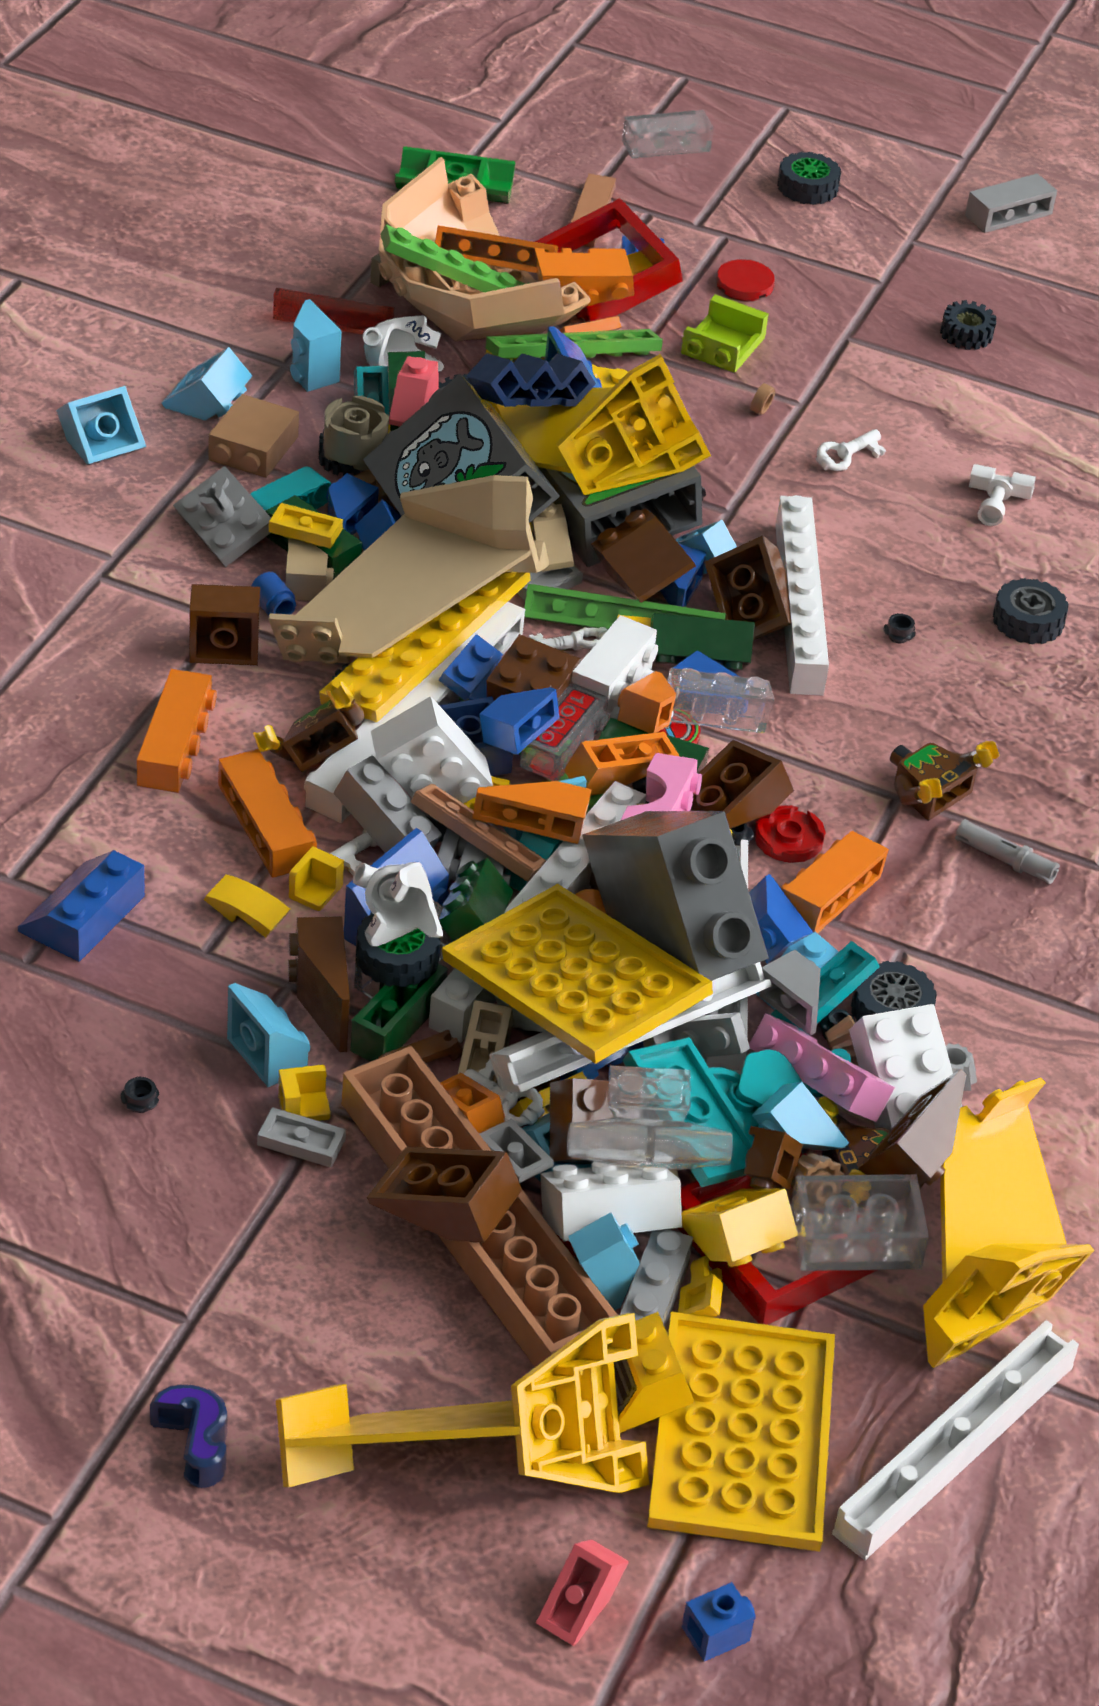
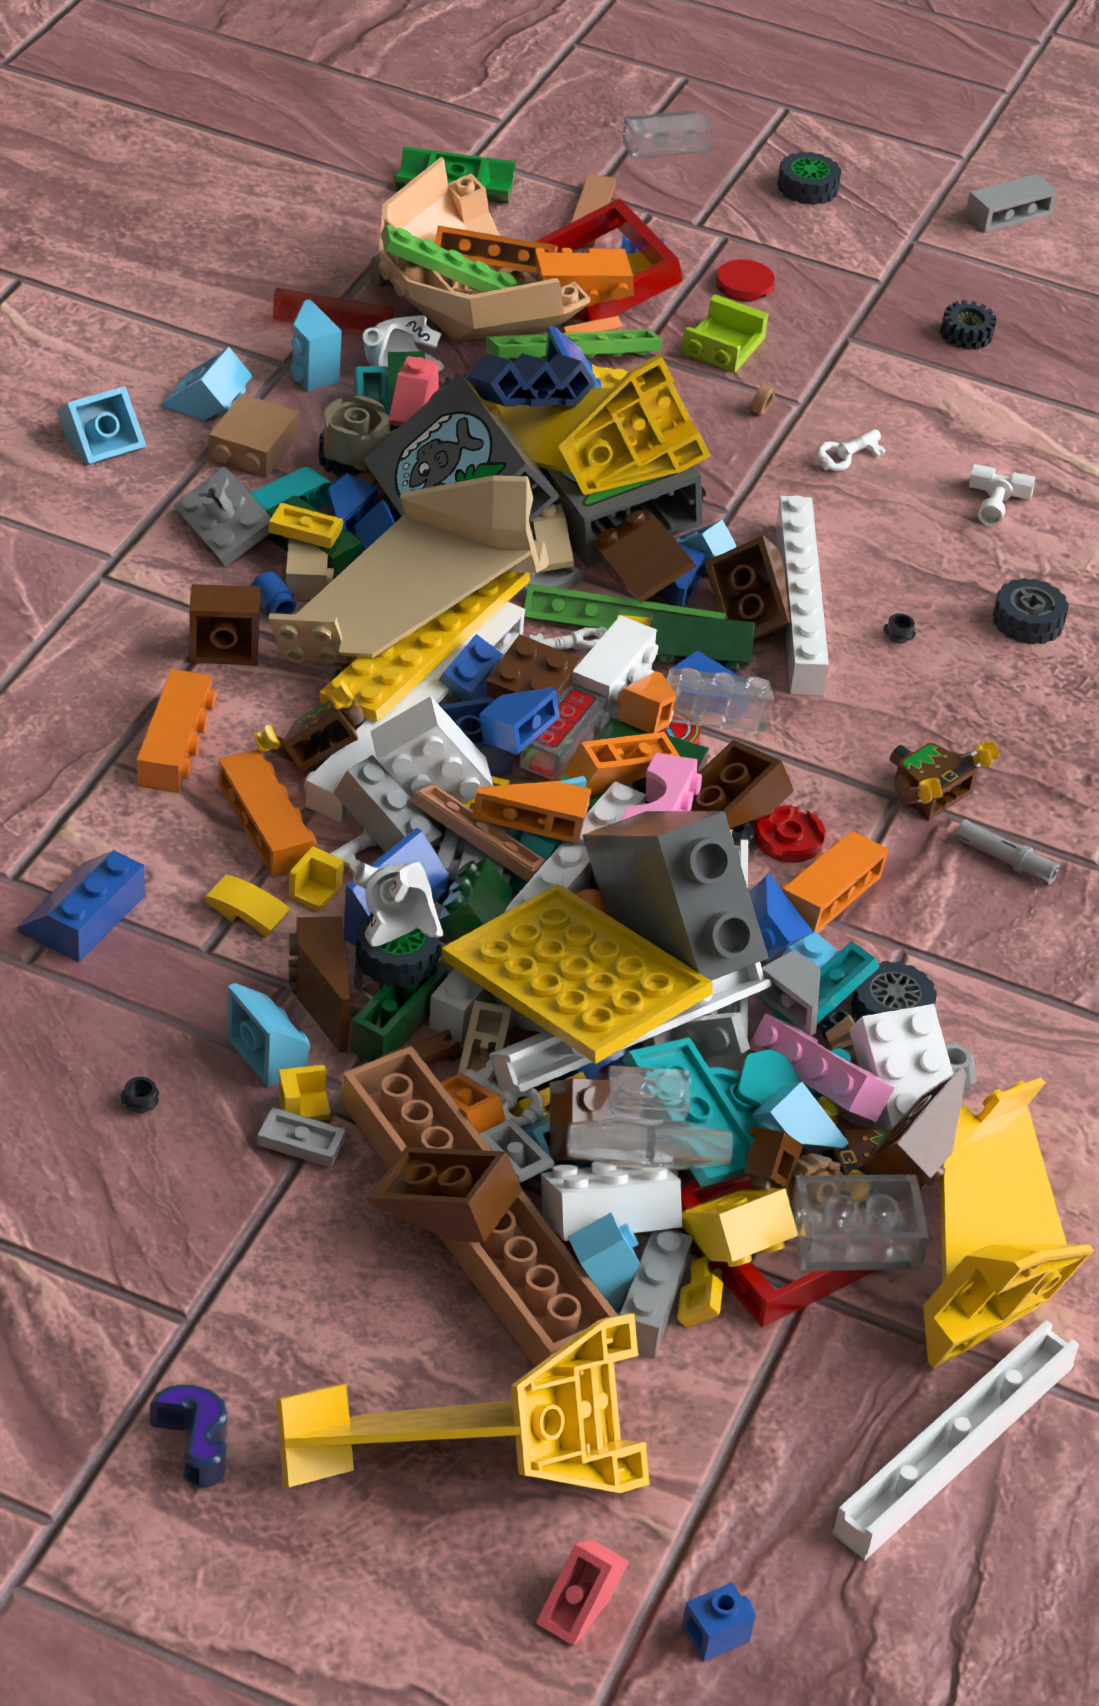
(653, 1380): yellow slope -> none
(754, 1441): yellow plate -> none

